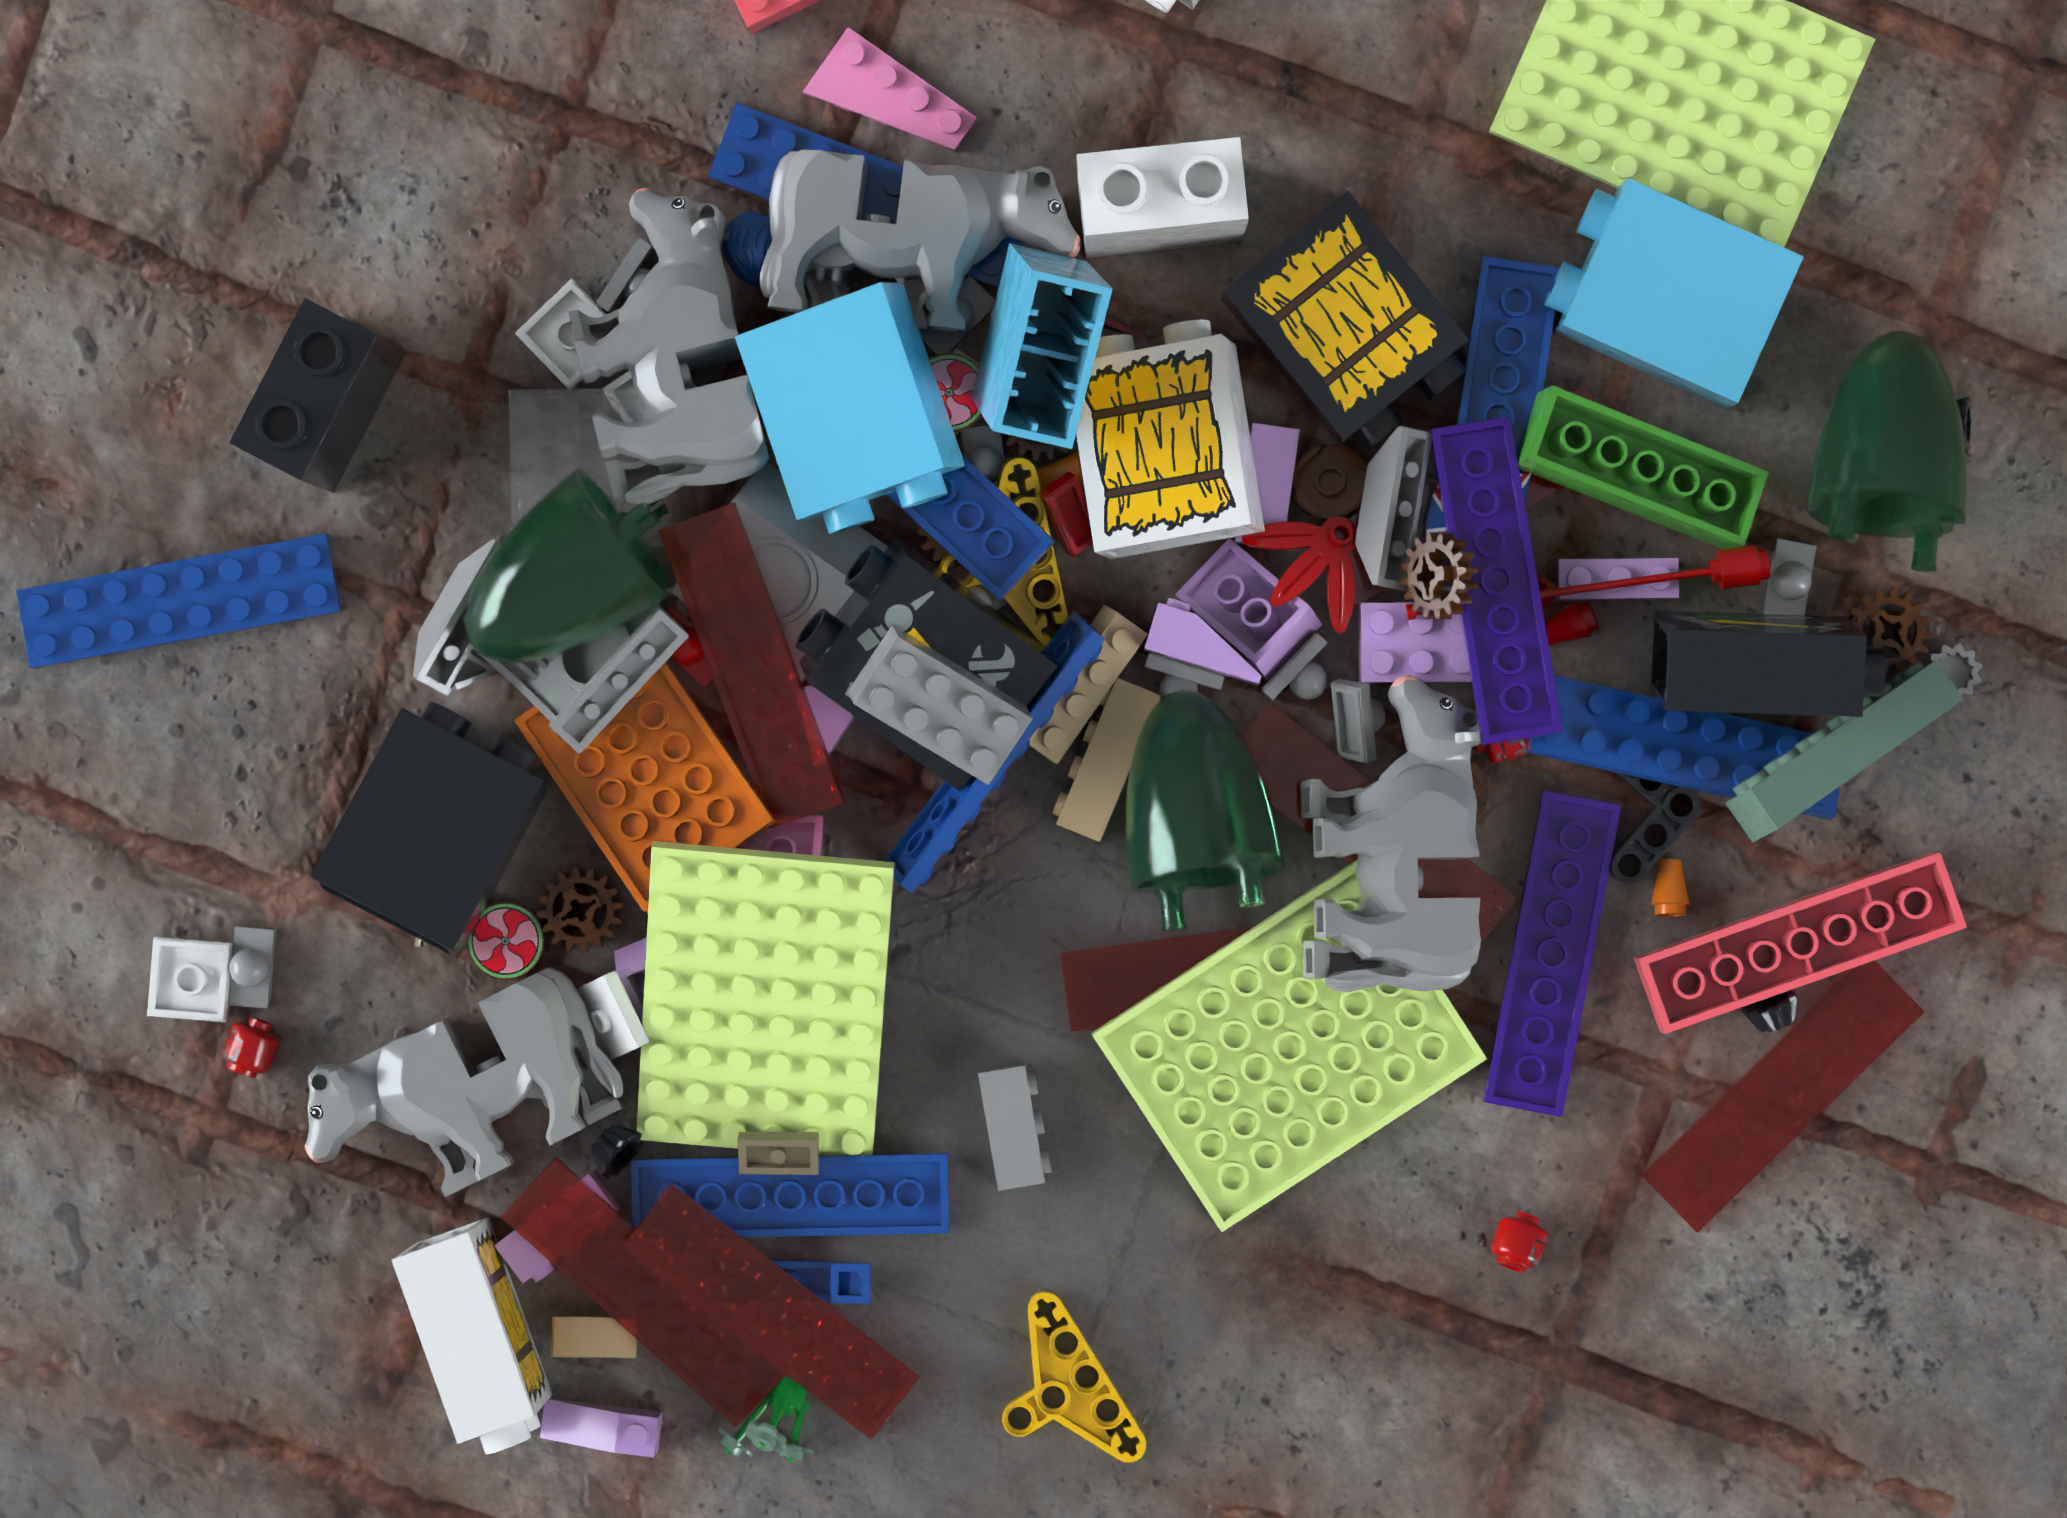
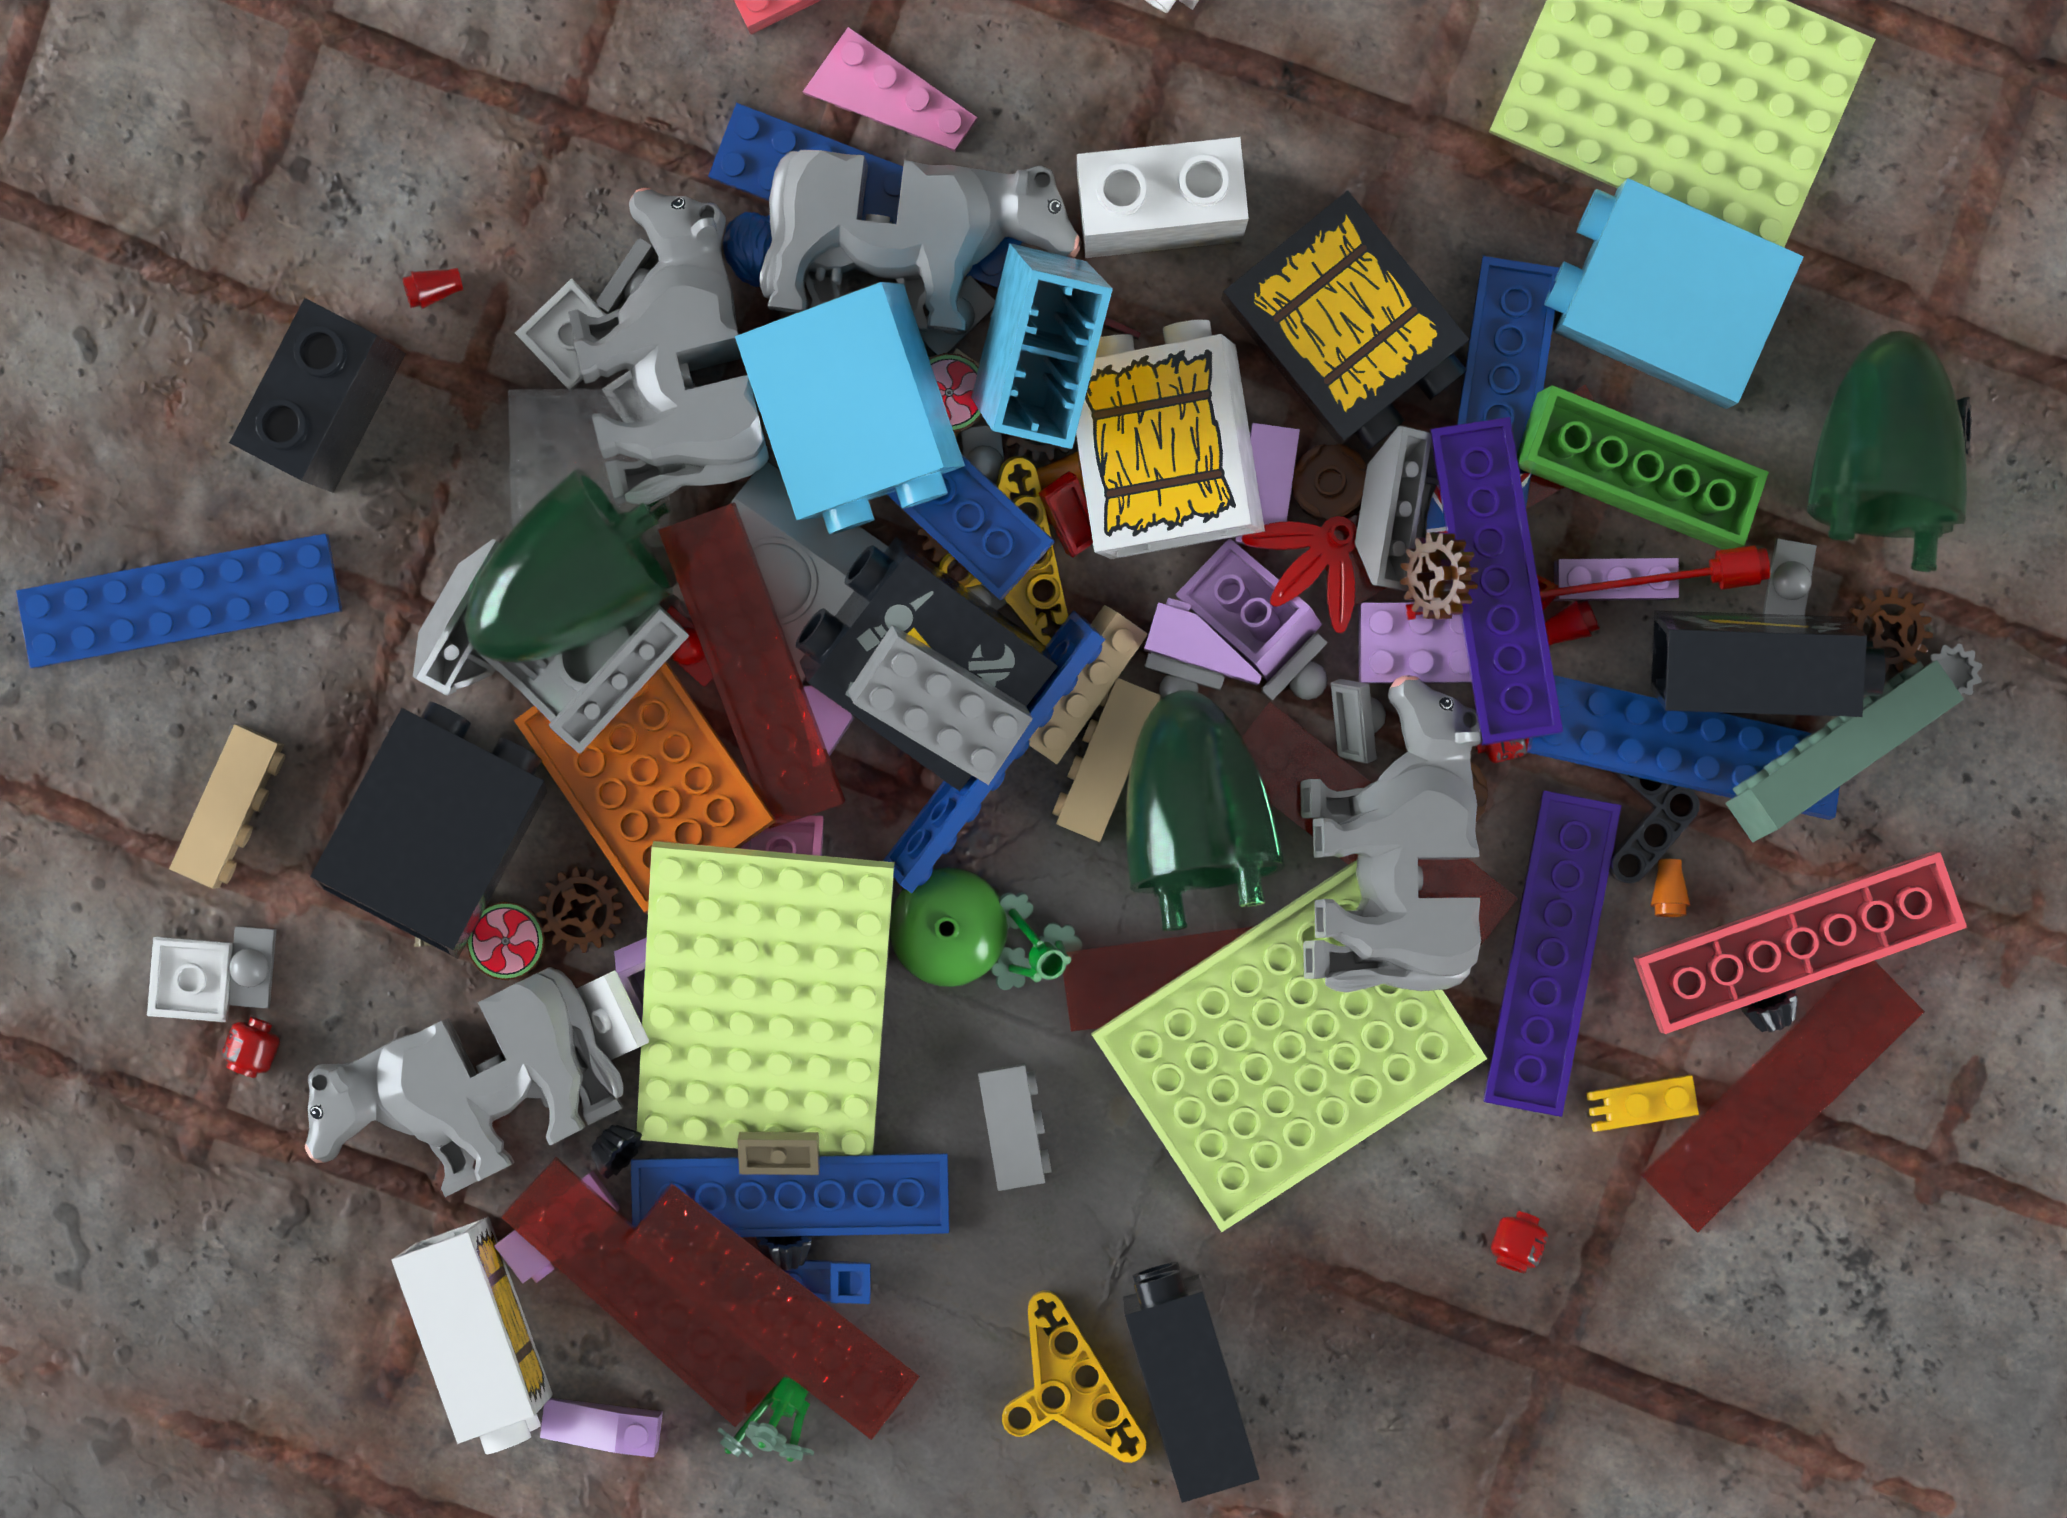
(227, 807): none -> tan brick
(431, 286): none -> red cone
(591, 1338): tan slope -> none
(785, 1251): none -> black piece
(978, 924): none -> bright green cylinder
(1046, 957): none -> plant
(1188, 1382): none -> black brick
(1644, 1102): none -> yellow hinge

